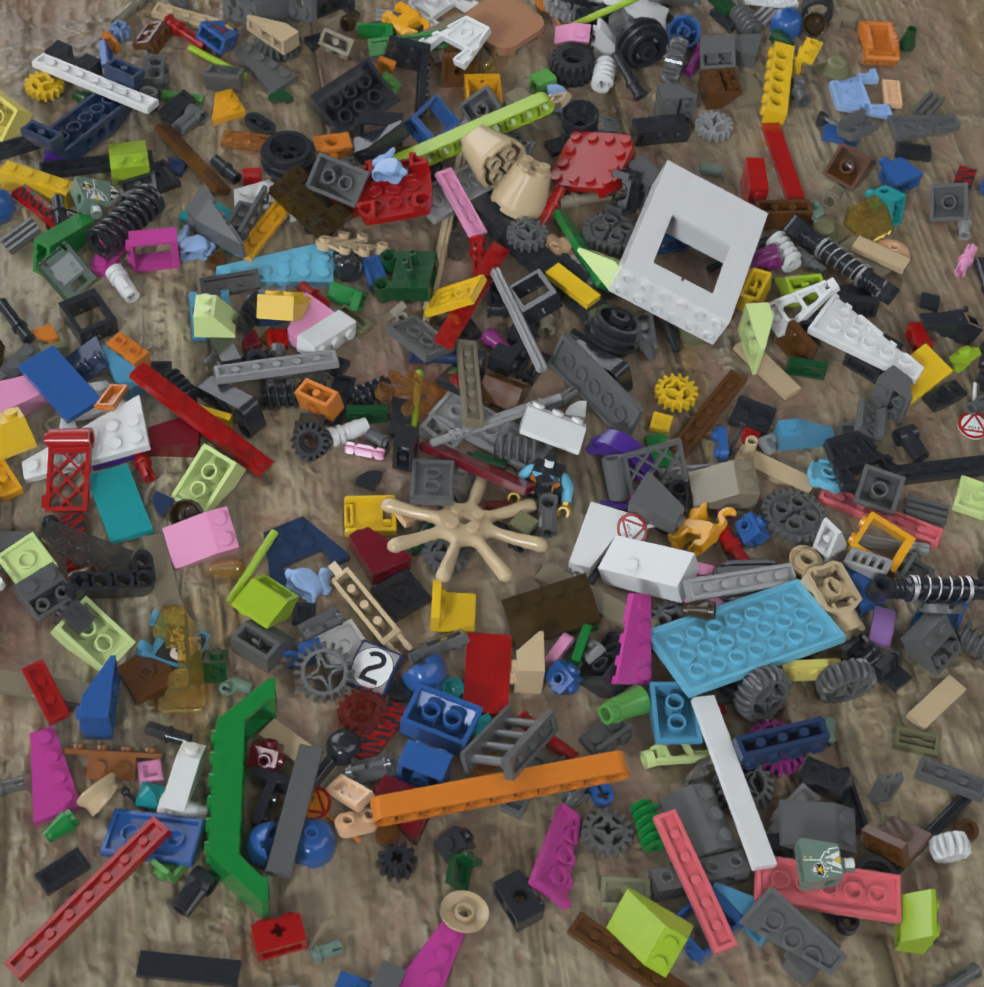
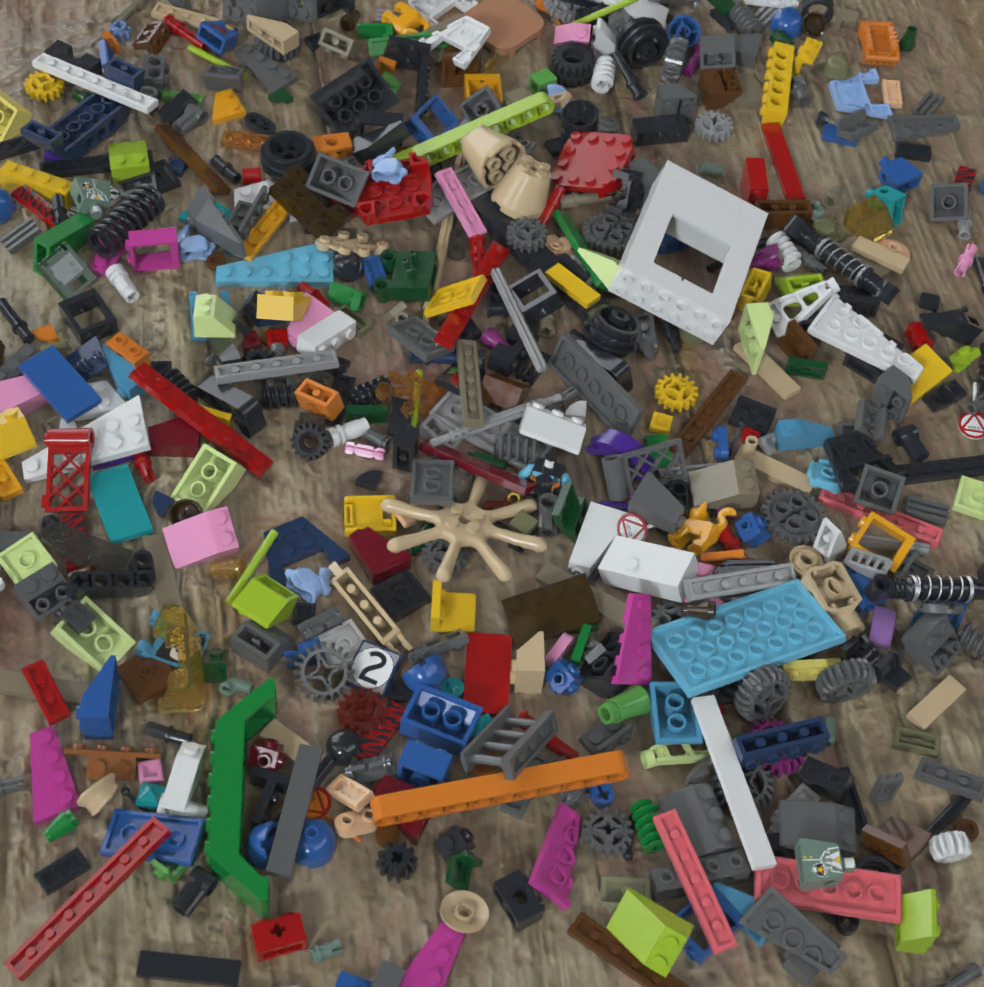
(111, 397): orange tile -> none
(234, 282): black tile -> none
(570, 511): none -> dark green slope
(628, 854): none -> black hinge
(717, 558): none -> orange tile
(848, 167): reddish brown slope -> none

